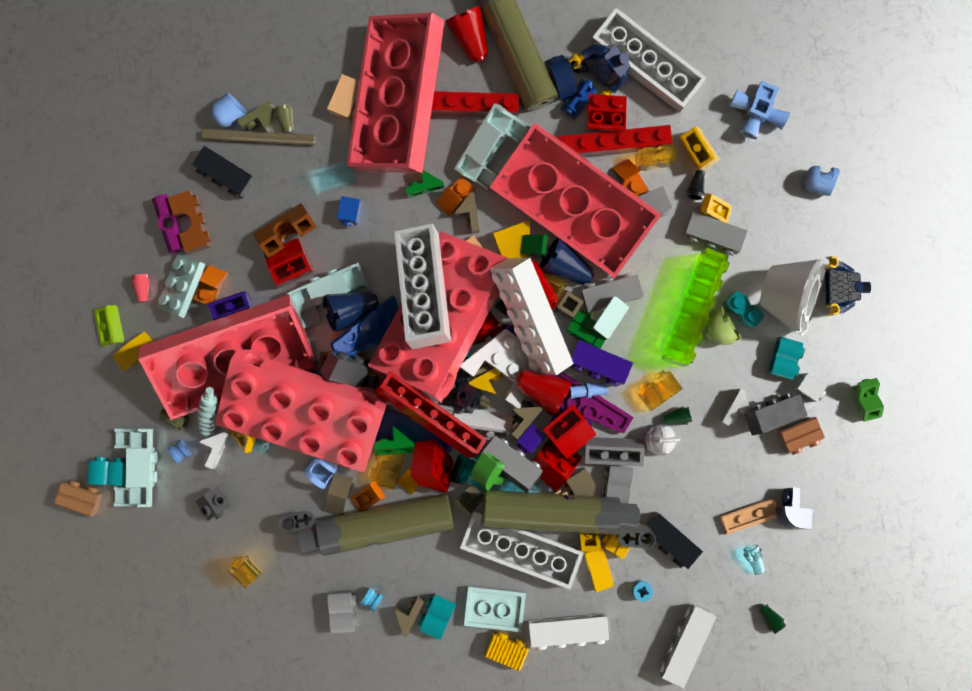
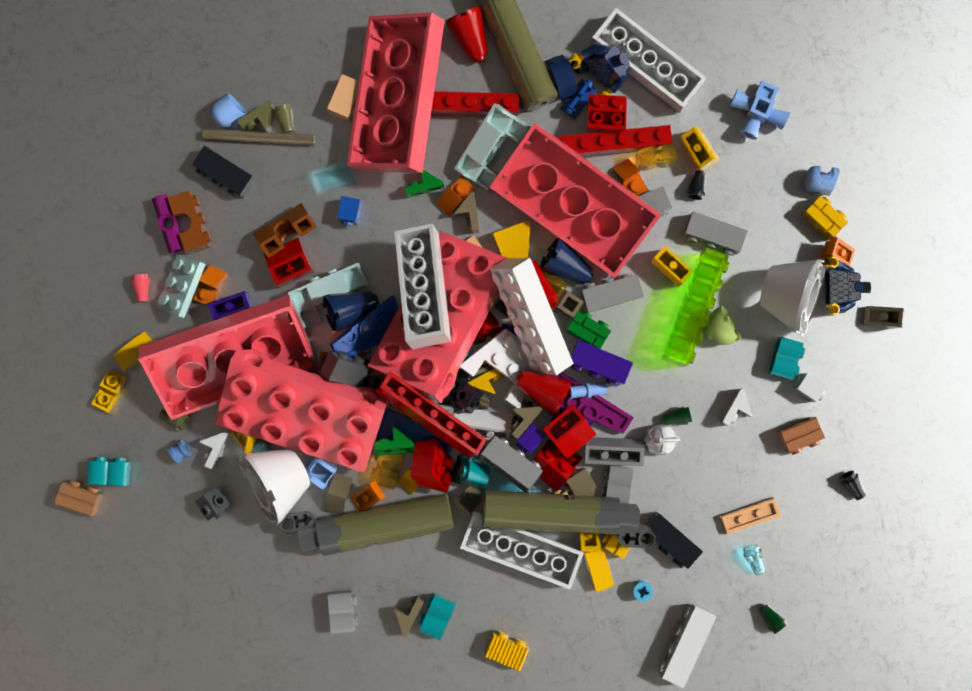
(108, 325): lime slope -> none
(109, 392): none -> yellow slope
(139, 467): light aqua bracket -> none
(207, 413): light aqua piece -> none
(245, 570): clear yellow brick -> none
(275, 480): none -> white cone
(371, 599): medium azure wheel -> none
(488, 471): bright green brick -> none
(494, 609): light aqua plate -> none
(534, 245): green slope -> none
(568, 630): white brick -> none
(610, 317): light aqua slope -> none
(659, 390): clear yellow brick -> none
(671, 266): none -> yellow brick
(715, 208): yellow slope -> none
(746, 313): teal brick -> none
(775, 413): brick -> none
(790, 513): brick -> none
(825, 217): none -> yellow brick
(838, 248): none -> orange slope
(852, 483): none -> black cone
(867, 399): bright green brick -> none
(884, 317): none -> dark tan slope

